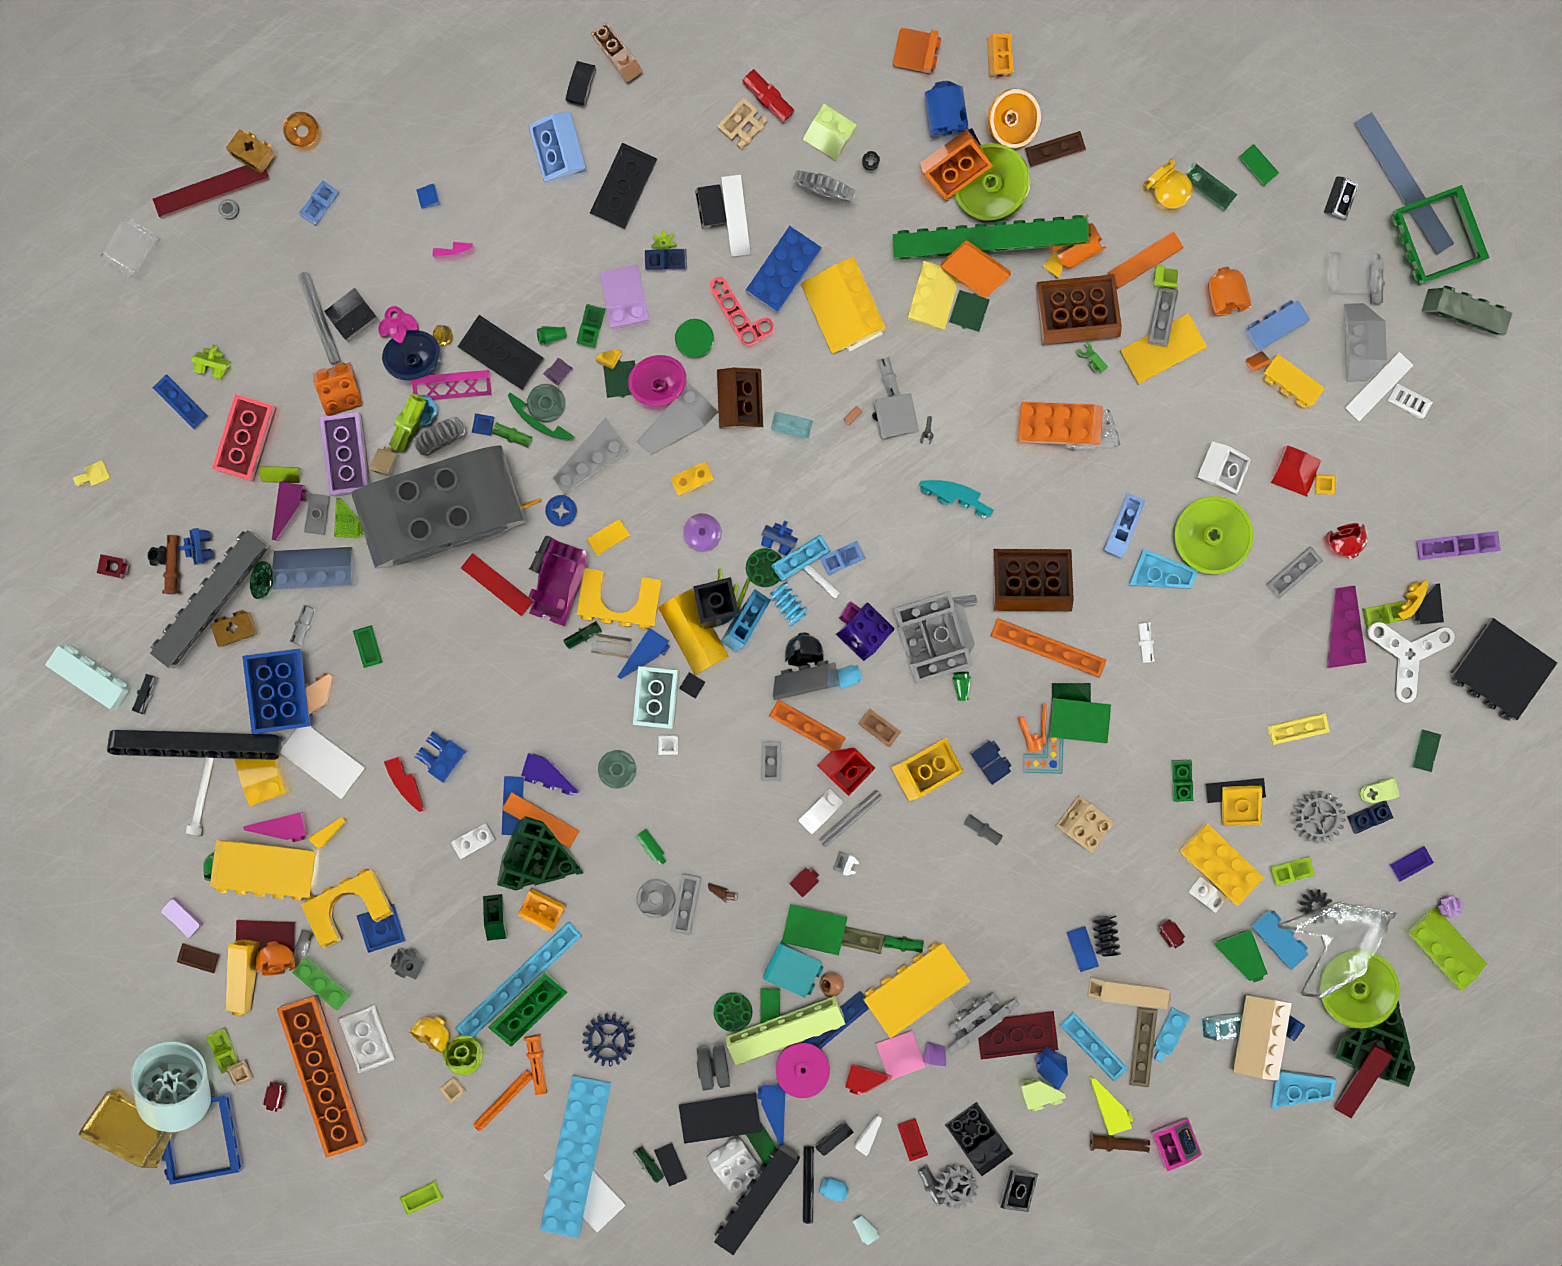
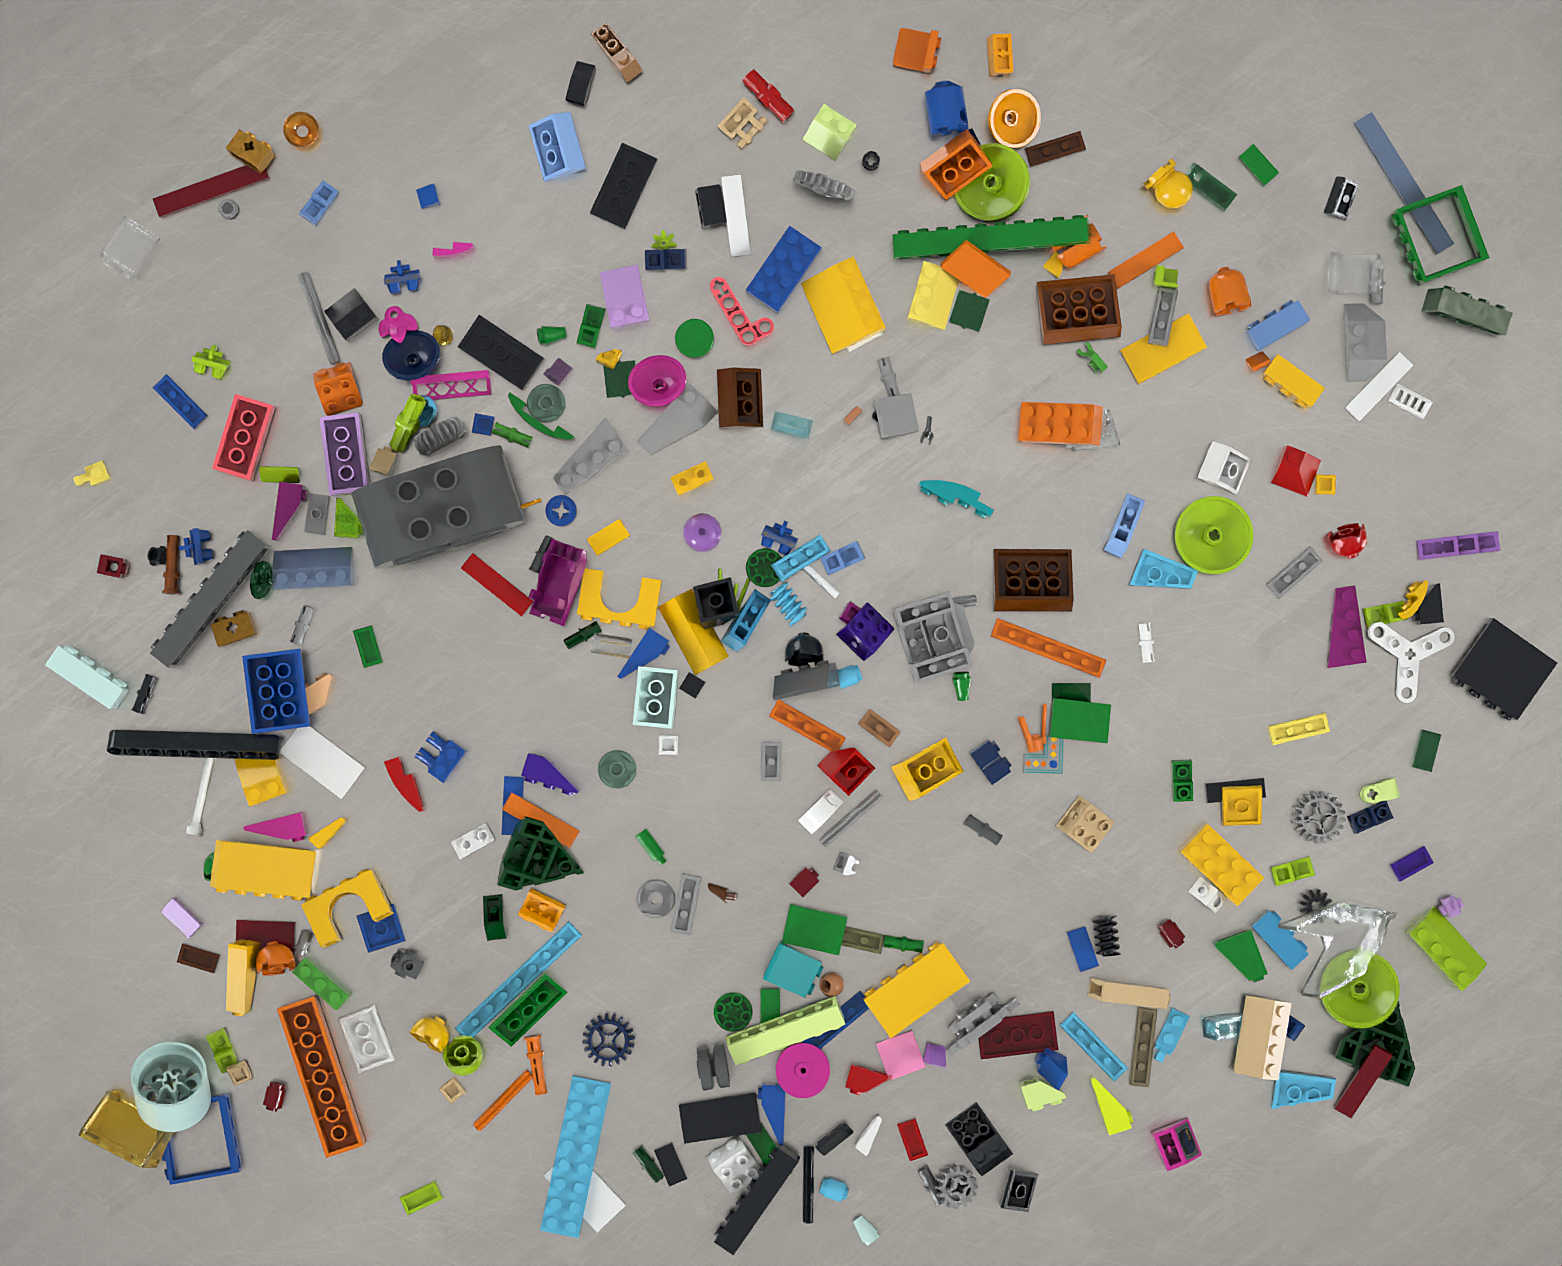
(392, 280): none -> blue hips
(1109, 1143): reddish brown pin -> none

